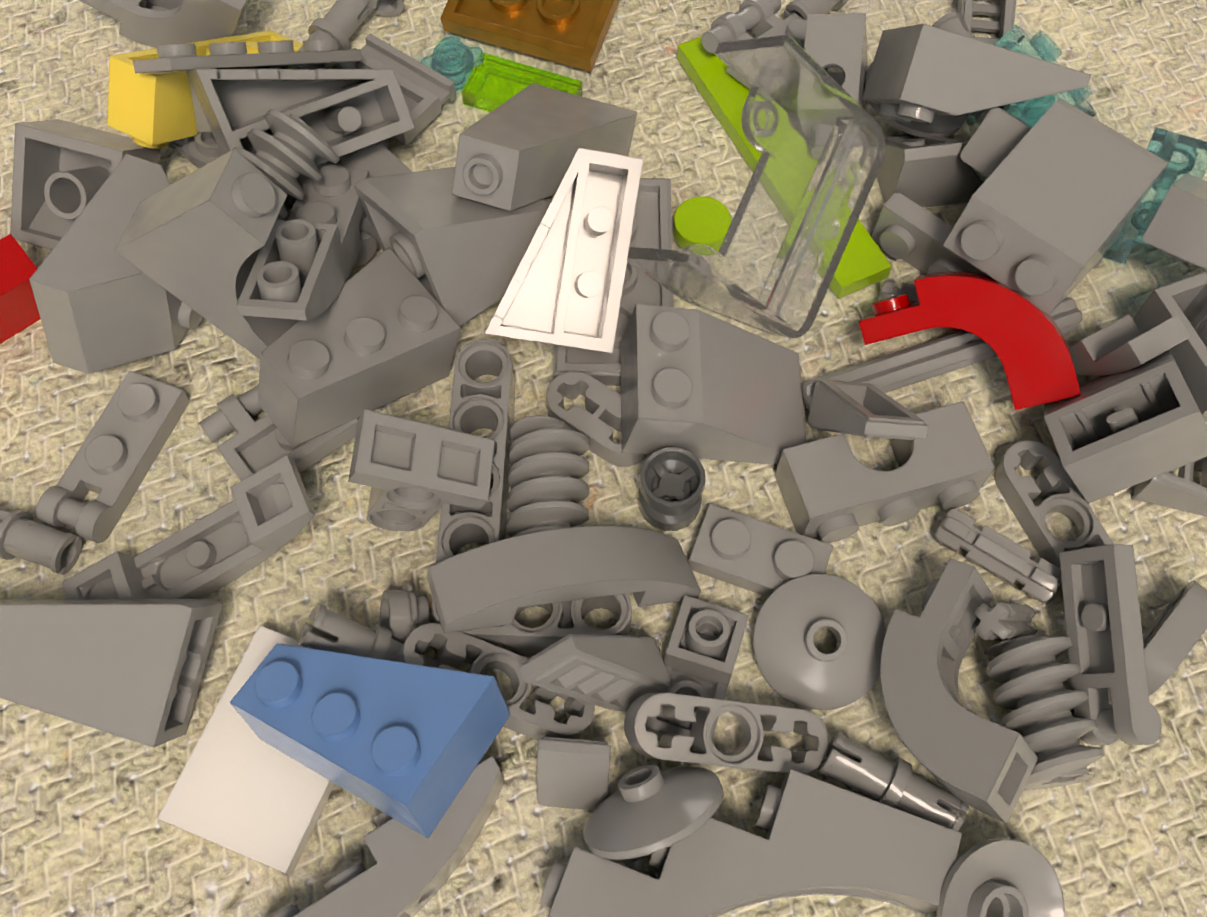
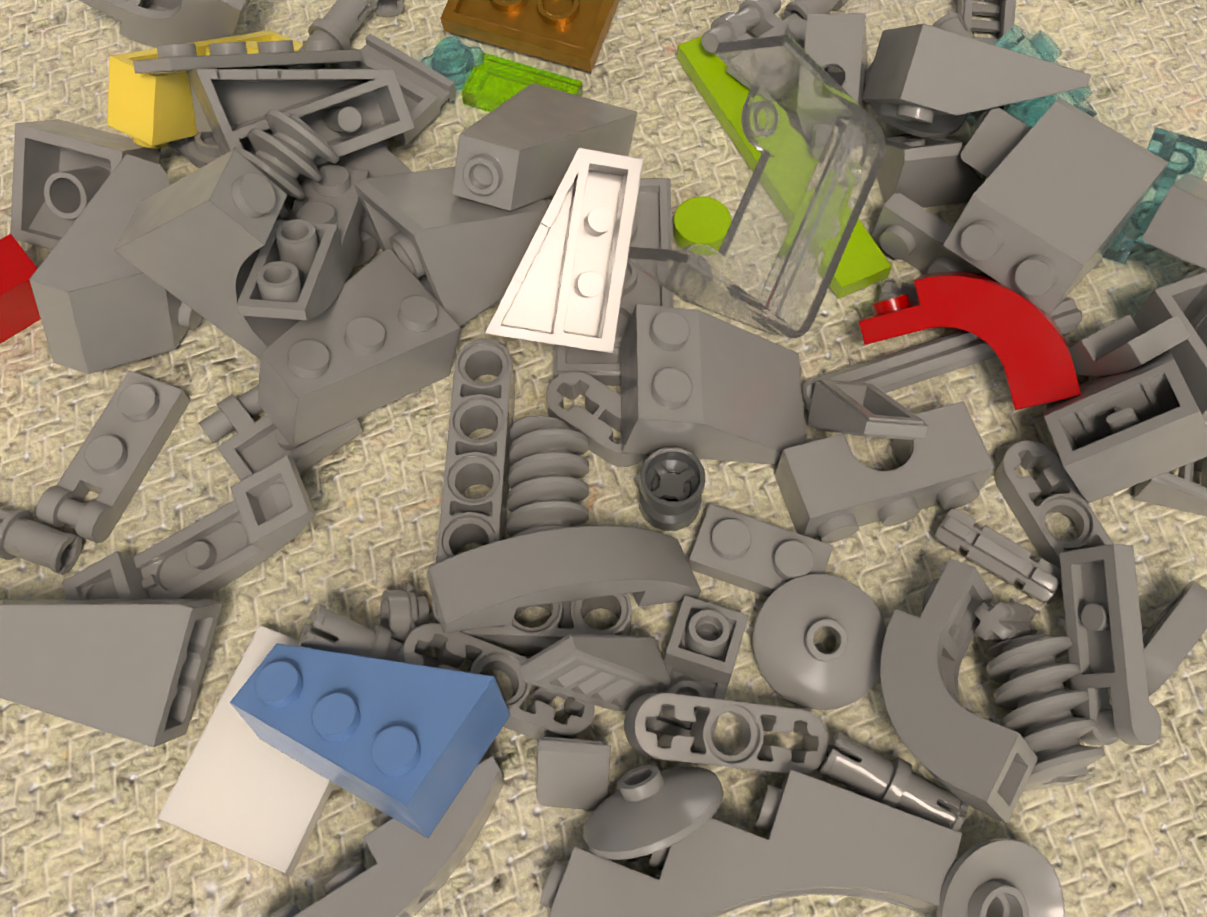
(417, 469): light grey tile -> none

